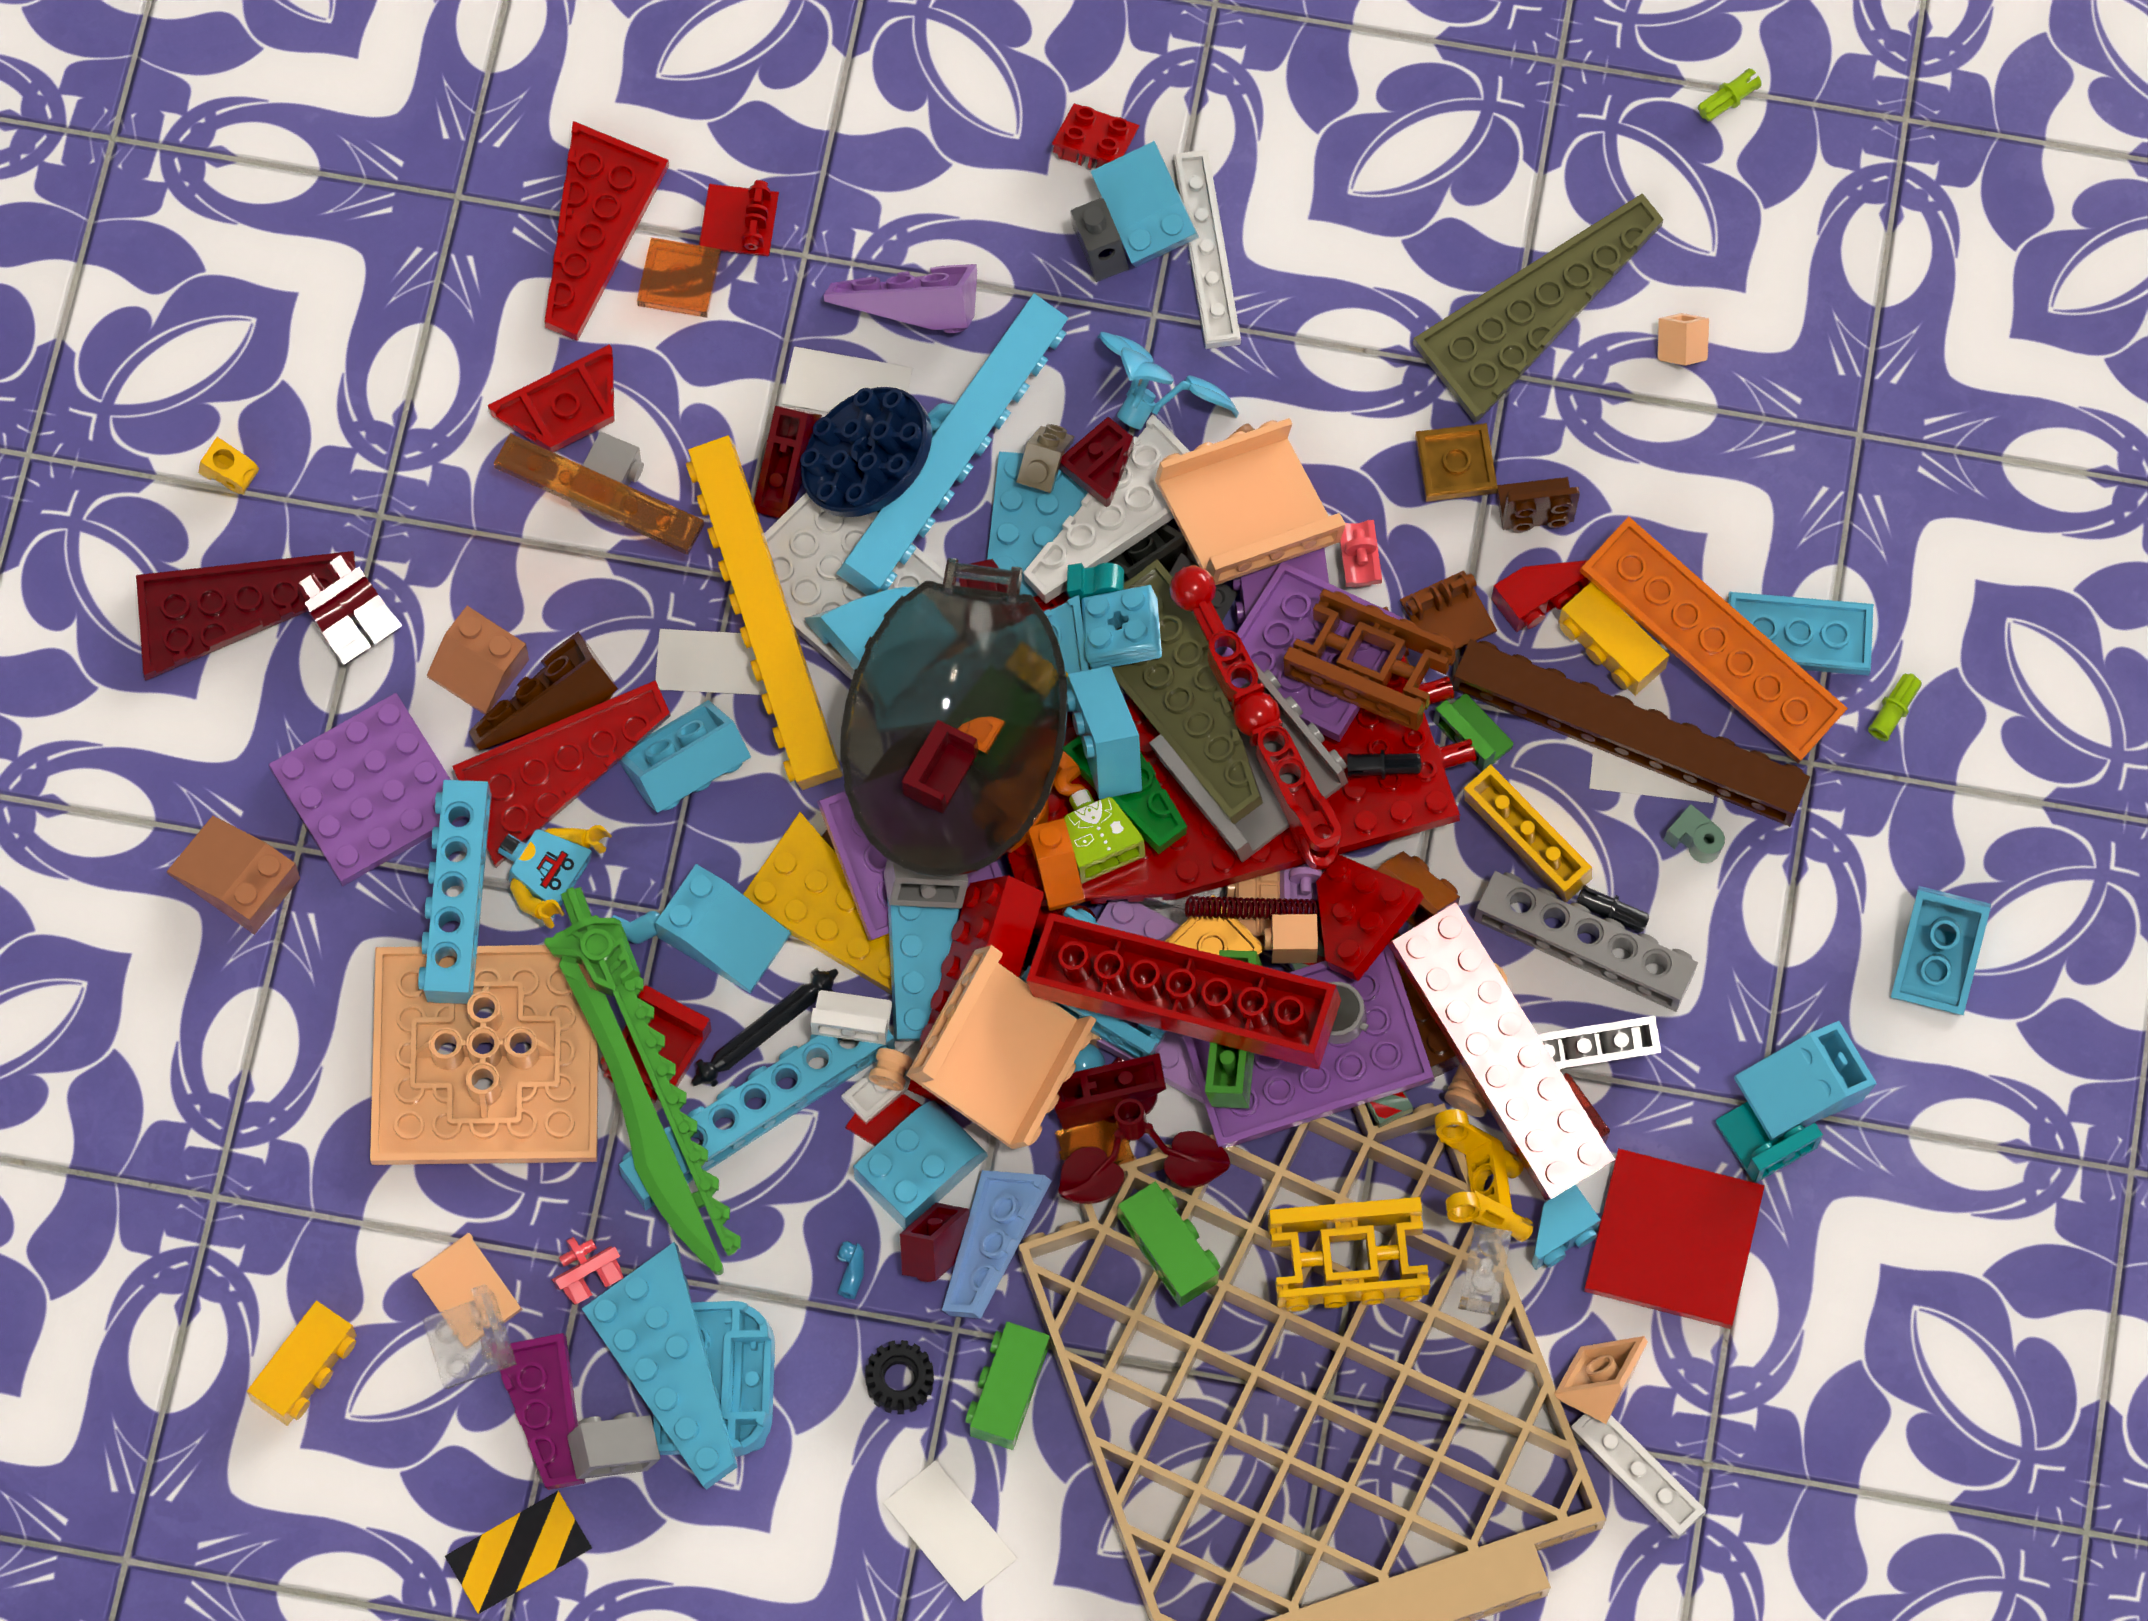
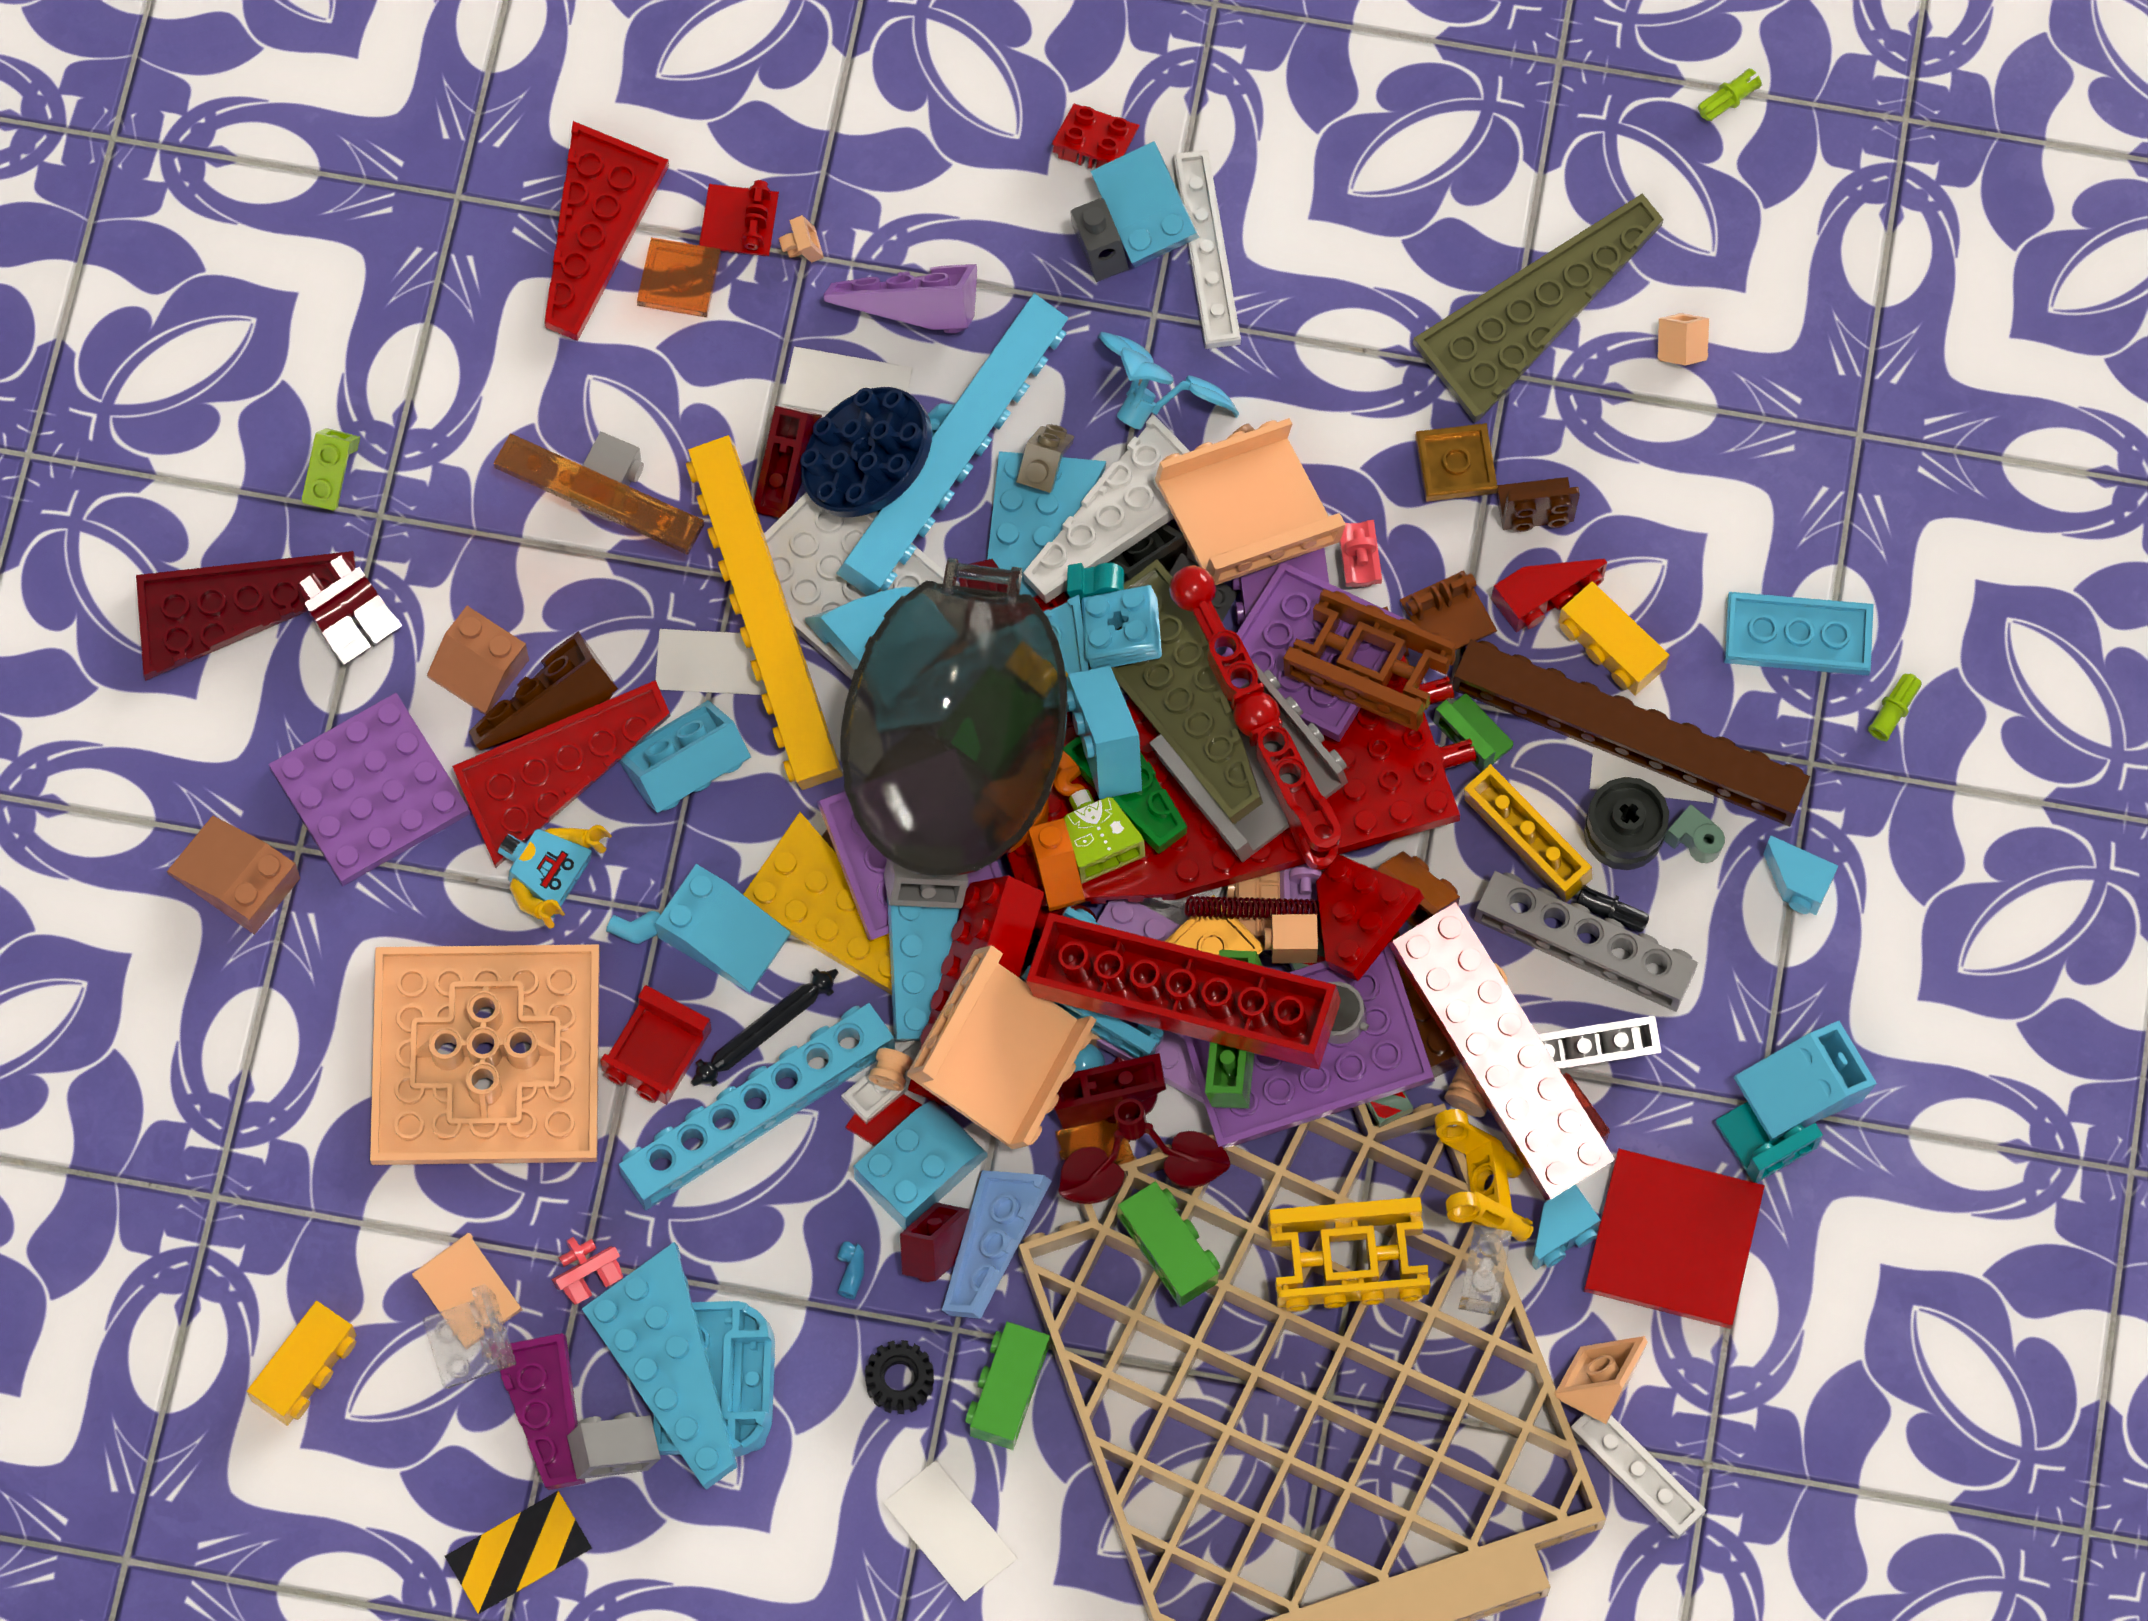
(228, 466): yellow leg -> none
(328, 467): none -> lime bracket
(455, 982): medium azure brick -> none
(562, 403): red wing -> none
(610, 963): bright green piece -> none
(802, 240): none -> light nougat tile
(851, 1017): white panel -> none
(940, 766): dark red panel -> none
(984, 730): orange tile -> none
(1099, 460): dark red wing -> none
(1383, 764): black axle -> none
(1626, 823): none -> pearl dark grey wheel
(1713, 639): orange plate -> none
(1799, 875): none -> medium azure slope
(1941, 950): medium azure slope -> none

